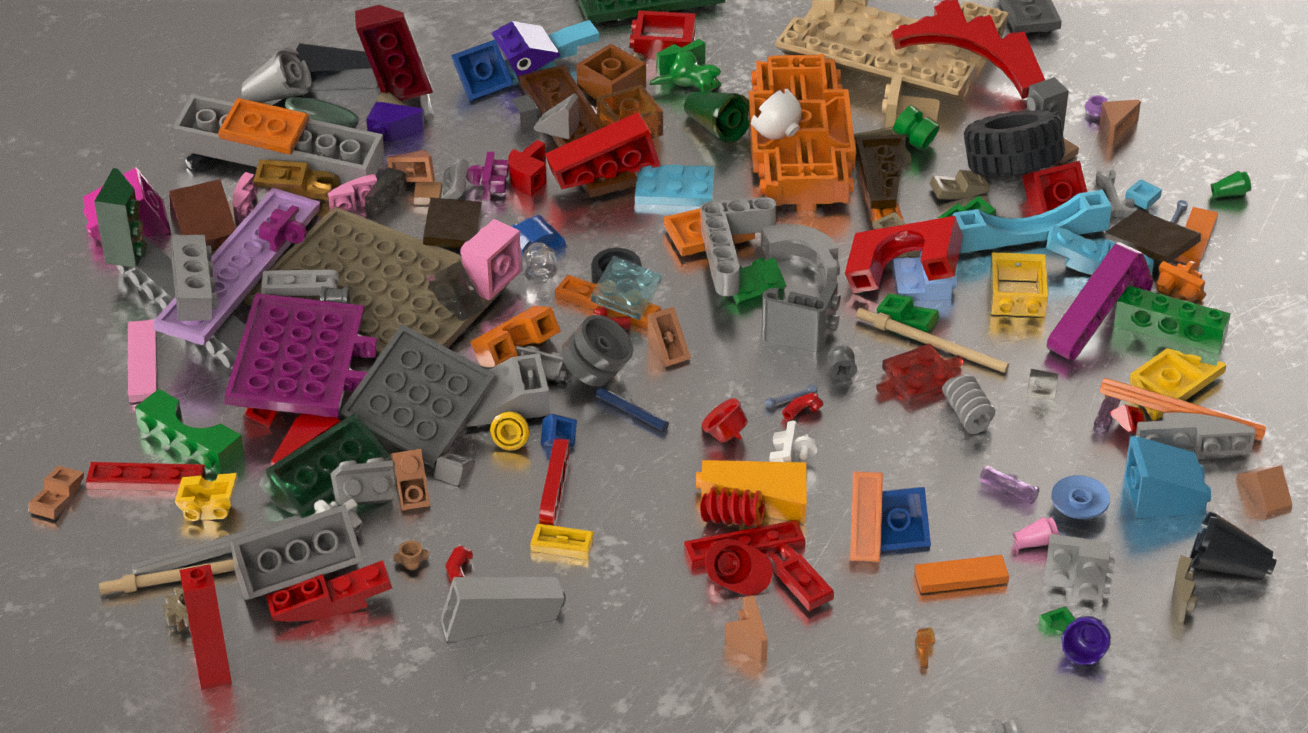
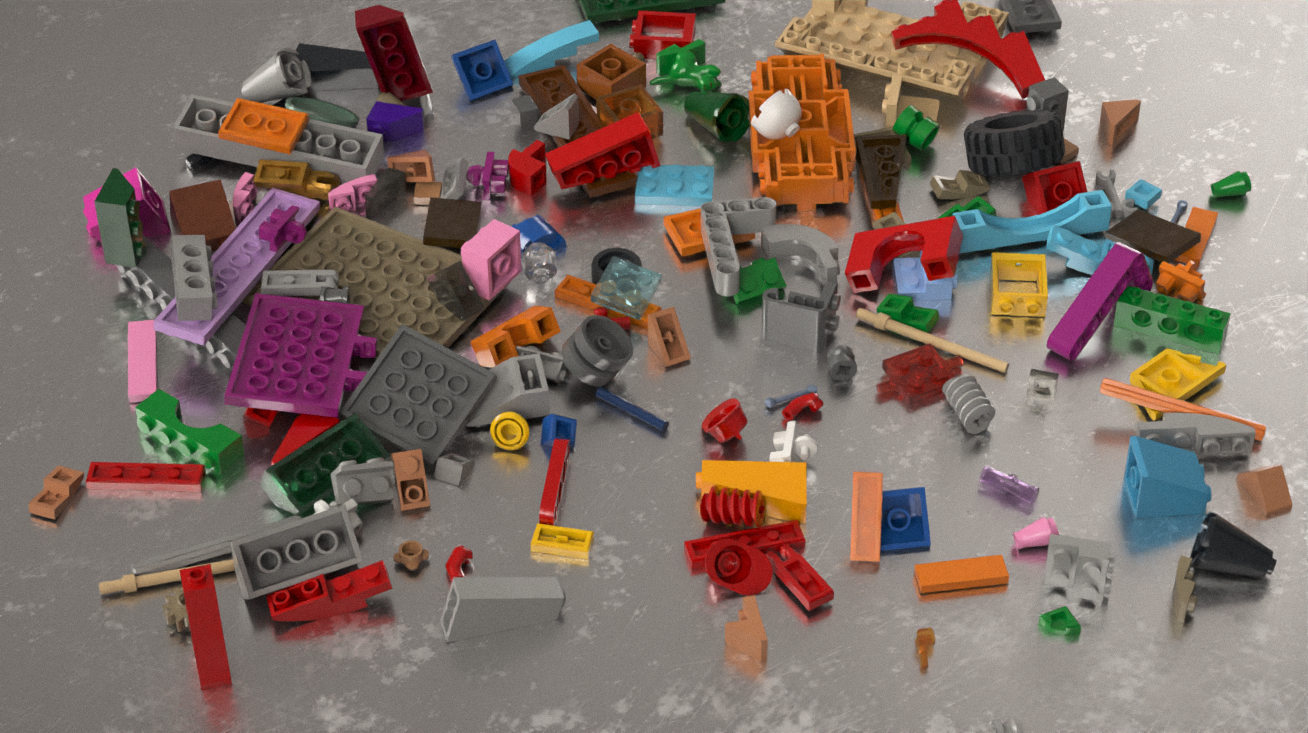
(206, 498): yellow cylinder -> none
(525, 46): dark purple slope -> none
(1080, 497): medium blue dish -> none
(1086, 640): dark purple hair -> none
(1094, 105): medium lavender plate -> none
(1104, 418): clear purple axle -> none
(1128, 417): slope -> none

